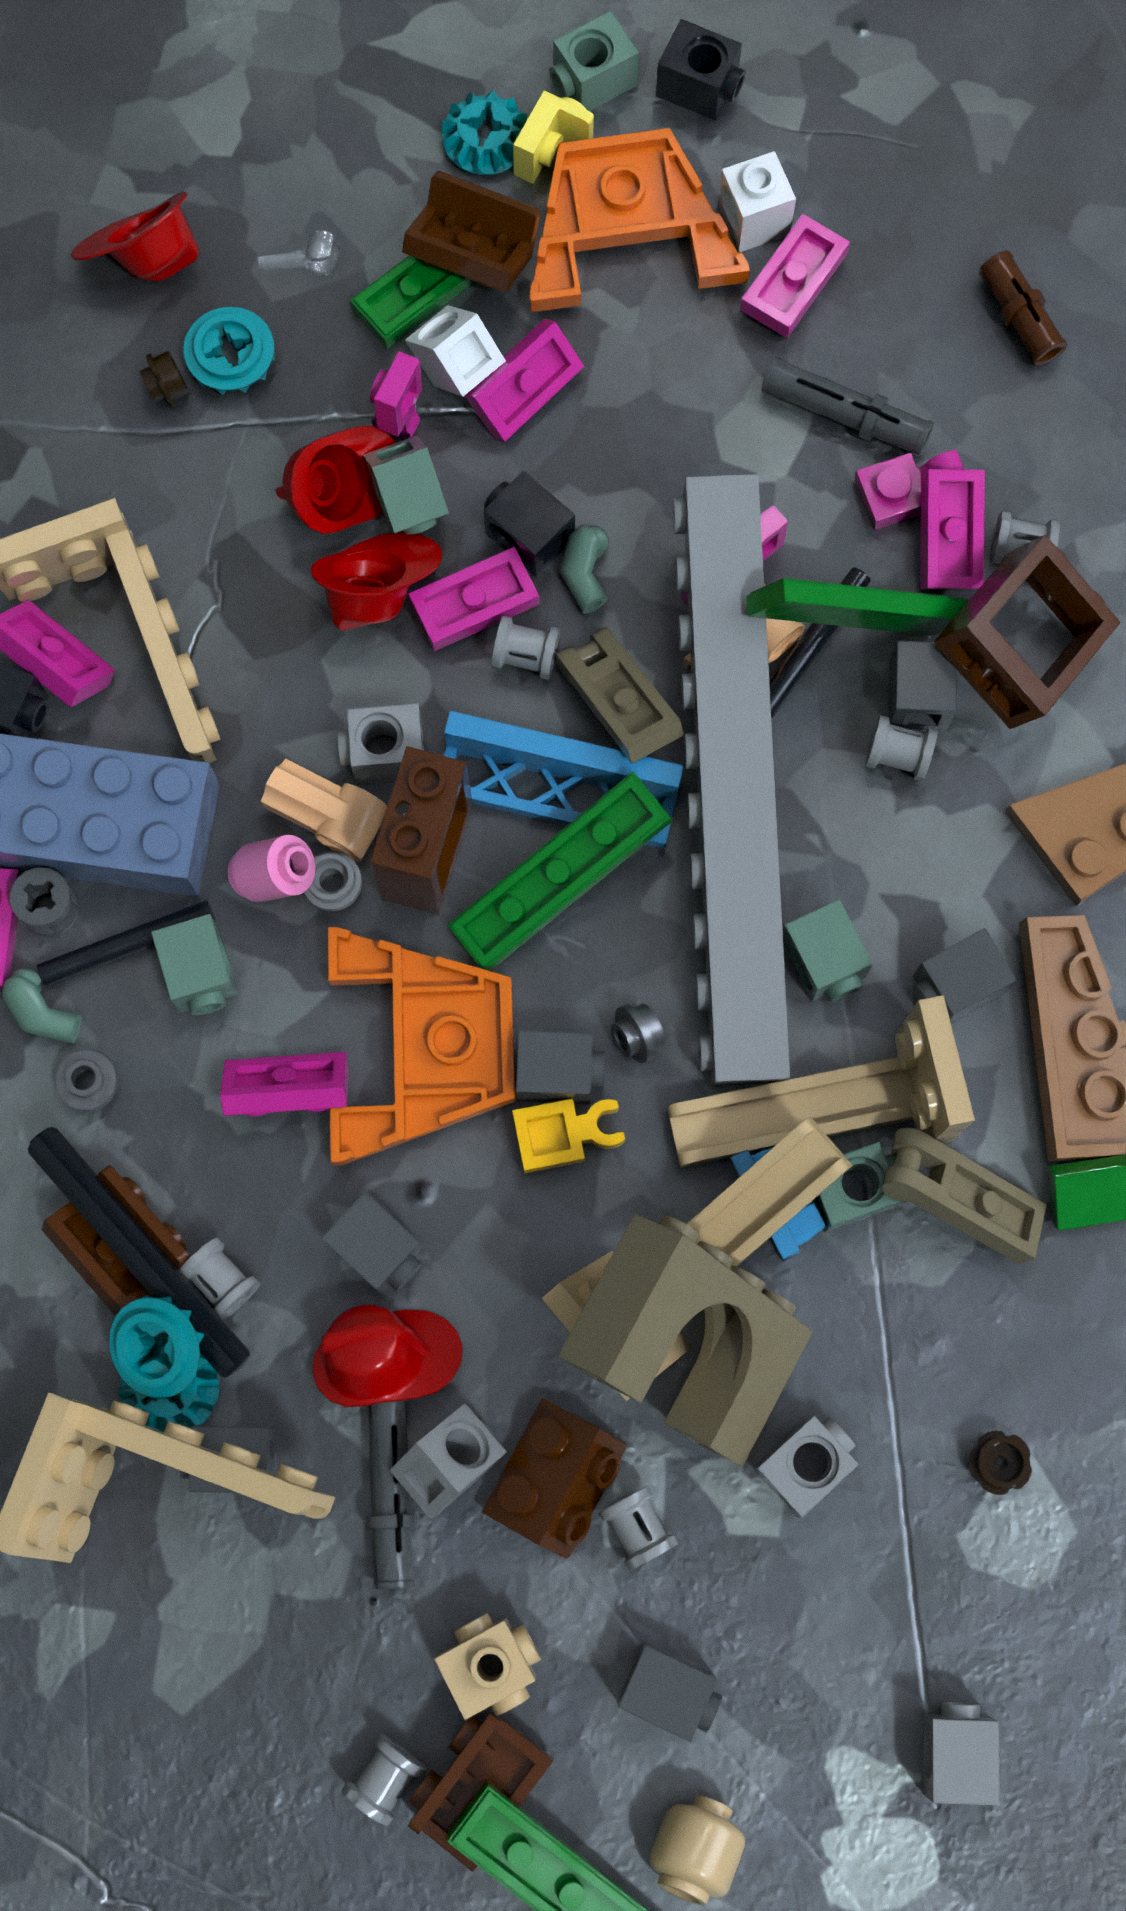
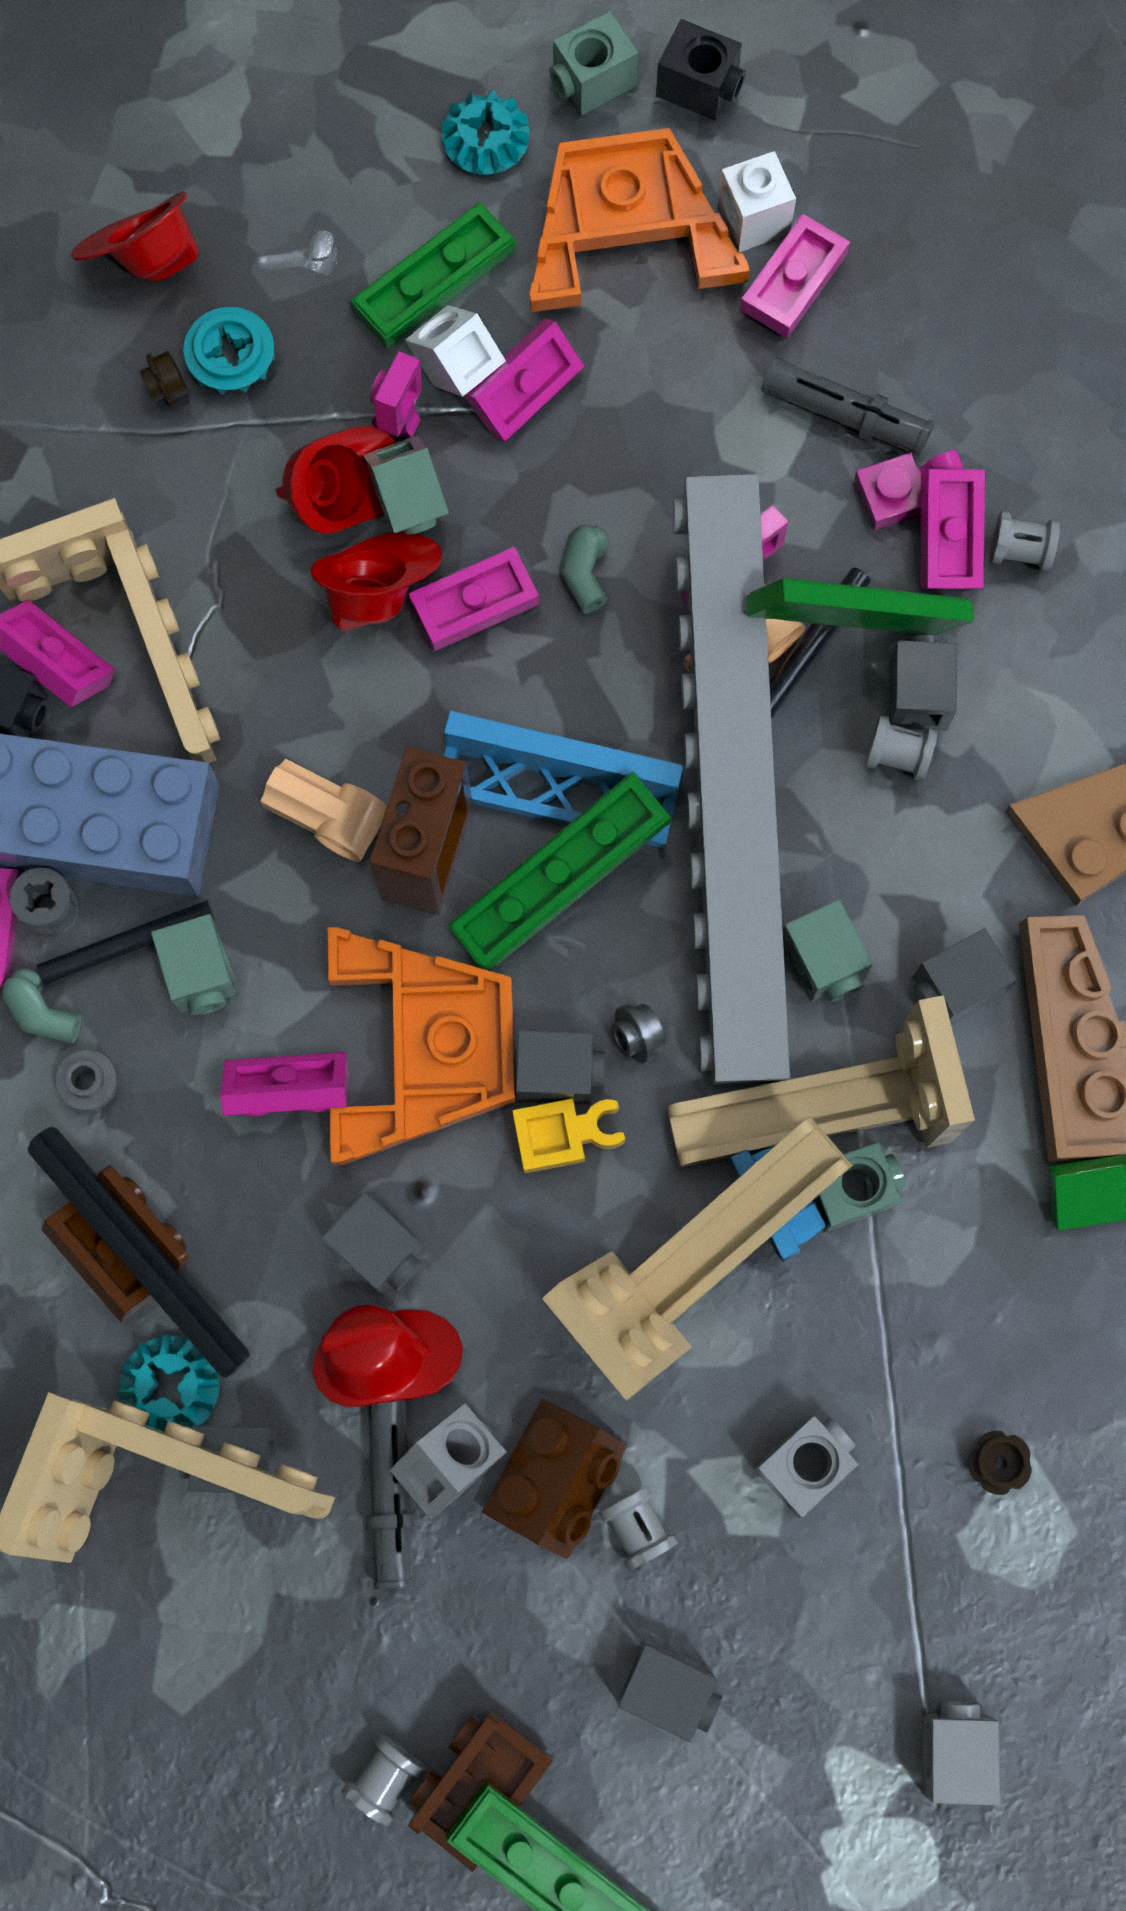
(132, 1343): teal gear -> none
(219, 1279): light grey bush -> none
(272, 869): bright pink brick -> none
(340, 864): light grey plate -> none
(364, 724): light grey brick -> none
(467, 1680): tan brick -> none
(473, 232): reddish brown bracket -> none
(525, 647): light grey bush -> none
(530, 520): black brick -> none
(550, 123): light yellow bracket -> none
(620, 695): dark tan plate -> none
(645, 1301): dark tan arch -> none
(697, 1850): tan head -> none
(964, 1195): dark tan plate -> none
(977, 646): reddish brown window -> none
(1022, 308): reddish brown pin -> none

